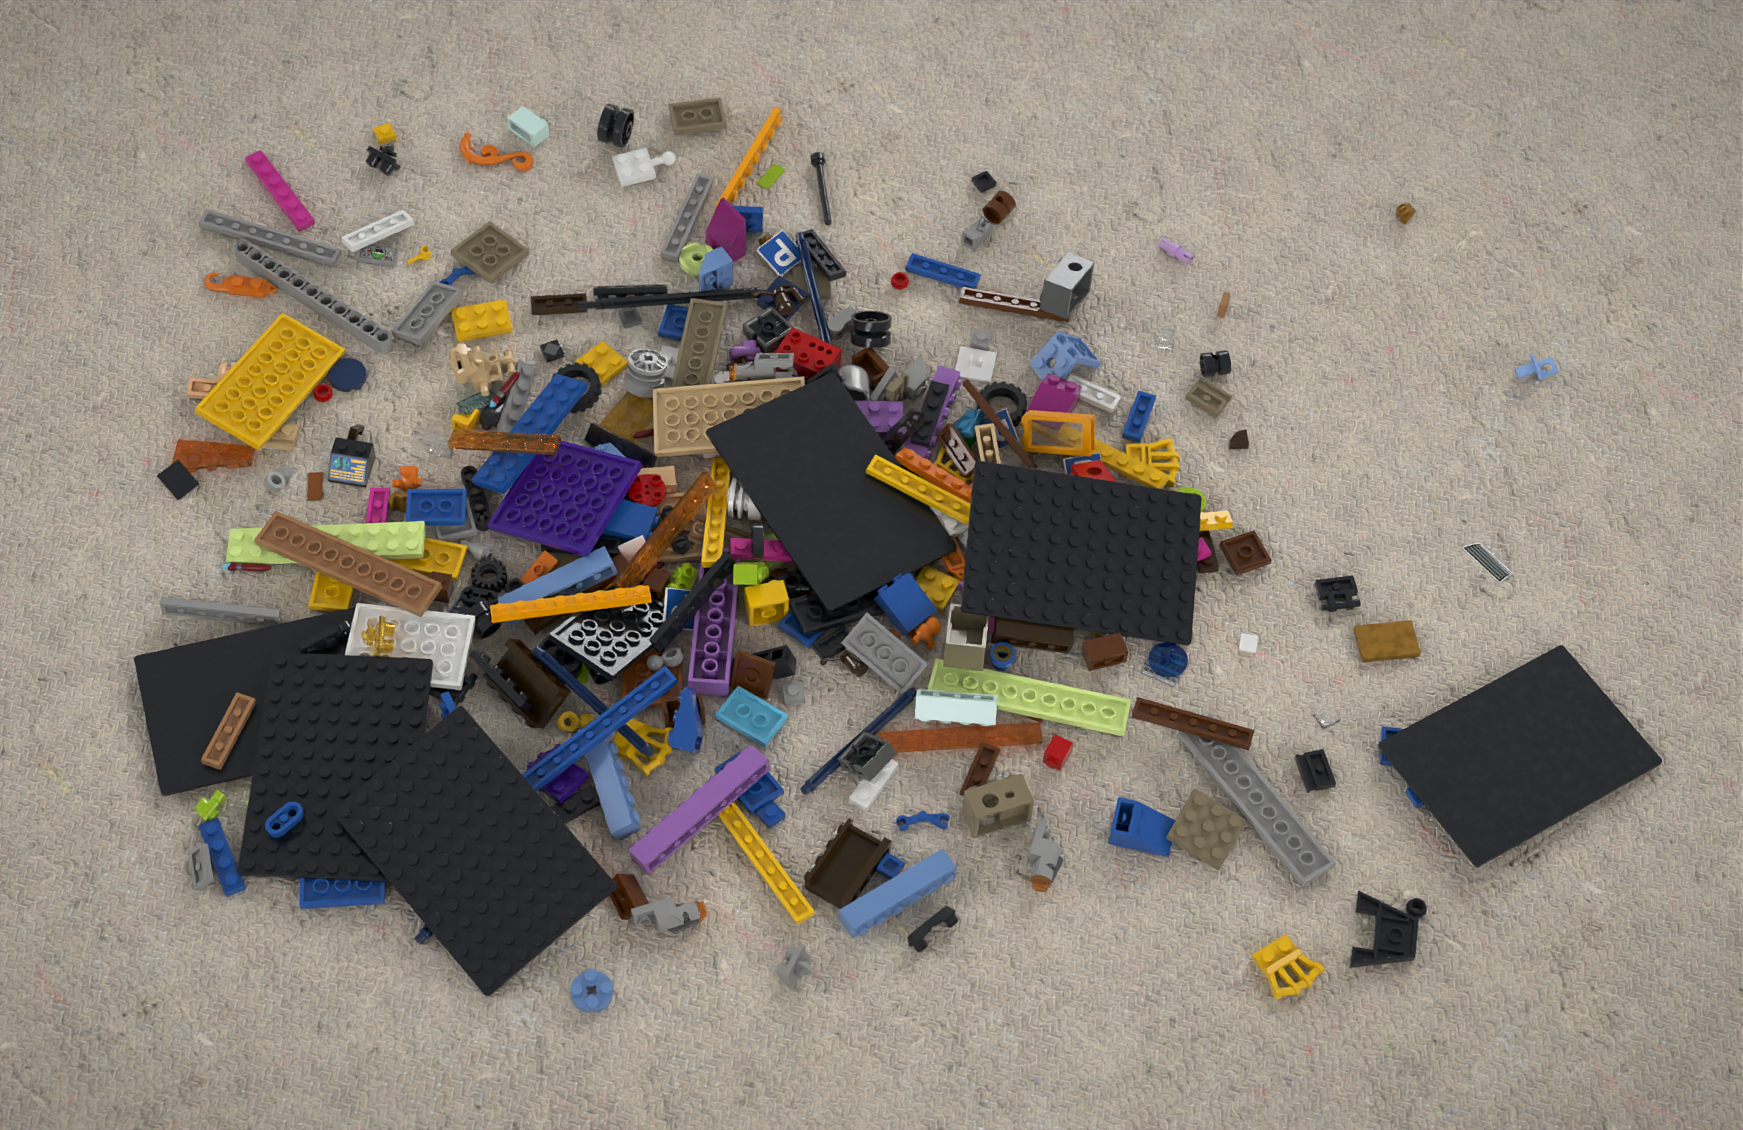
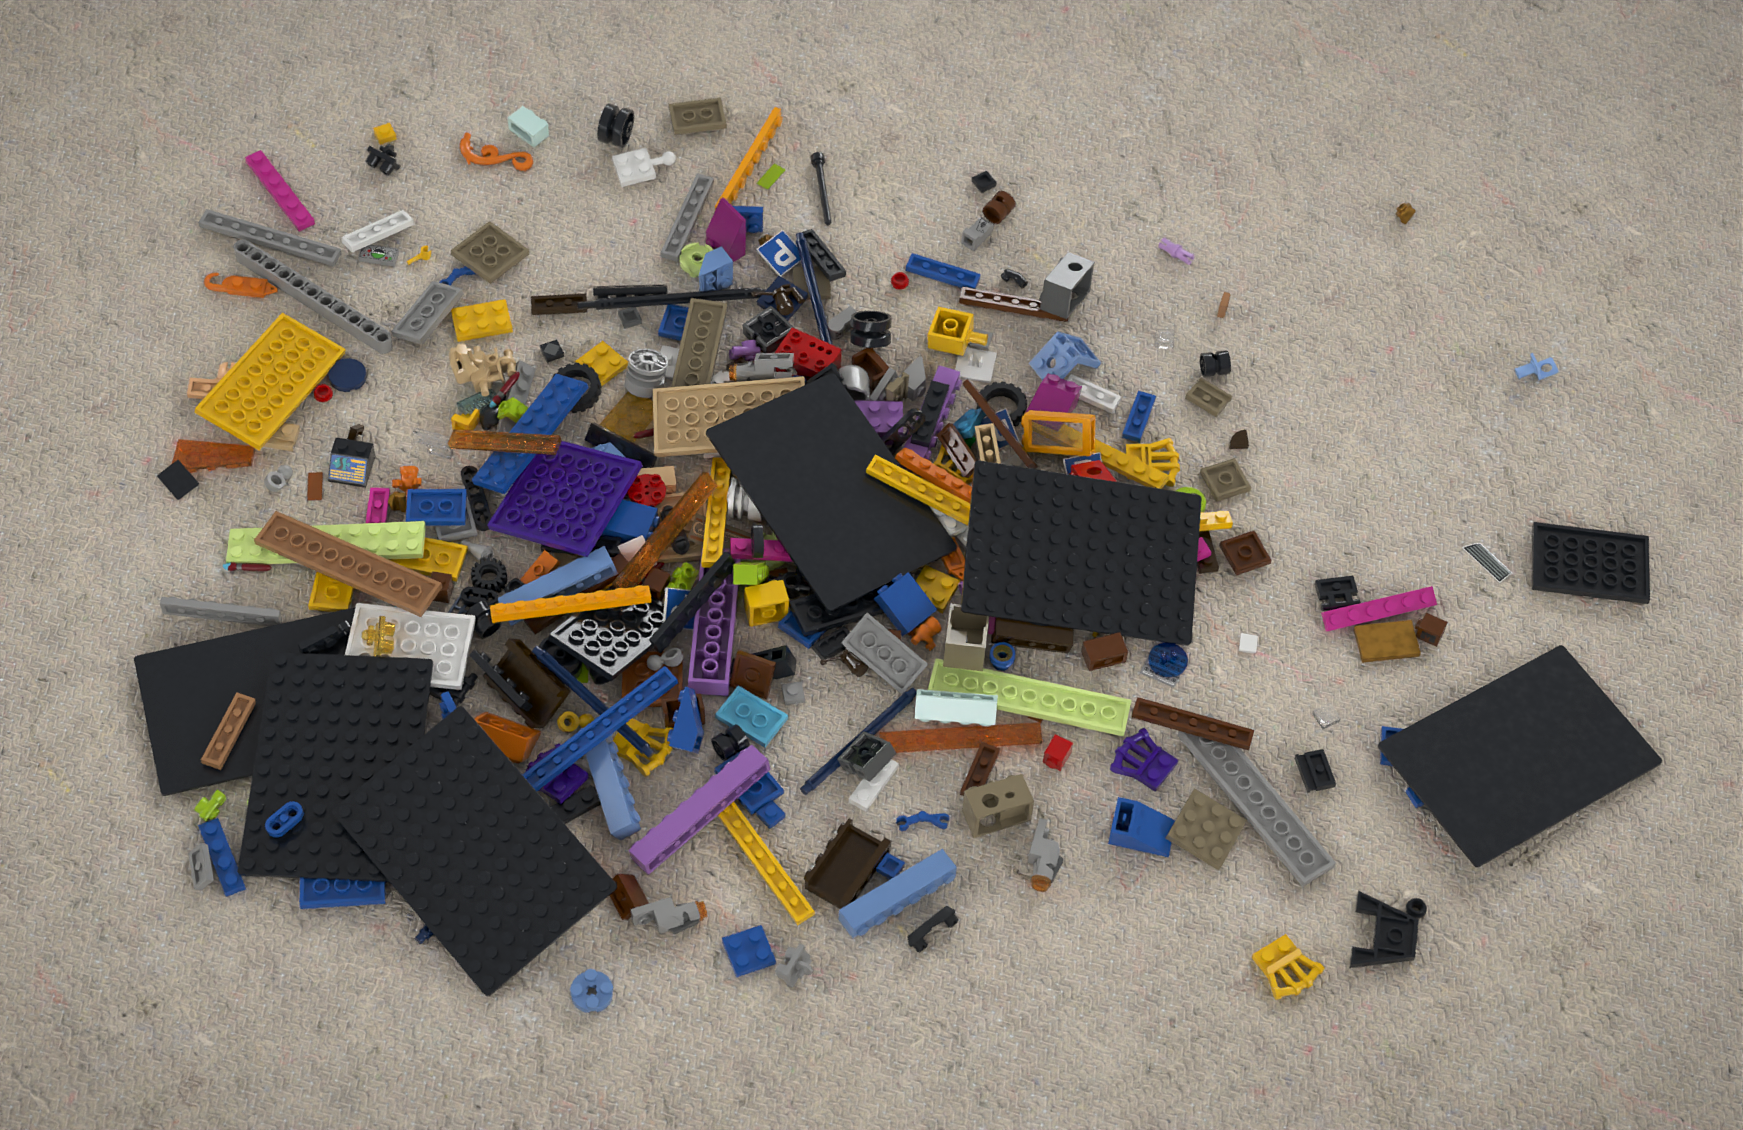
(511, 737): none -> orange slope
(512, 409): none -> lime bracket
(731, 741): none -> black wheel
(748, 951): none -> blue plate
(953, 331): none -> yellow brick
(1016, 276): none -> black arm
(1154, 768): none -> dark purple plate
(1225, 479): none -> dark tan tile
(1379, 608): none -> dark pink plate
(1430, 629): none -> reddish brown brick
(1590, 563): none -> black plate

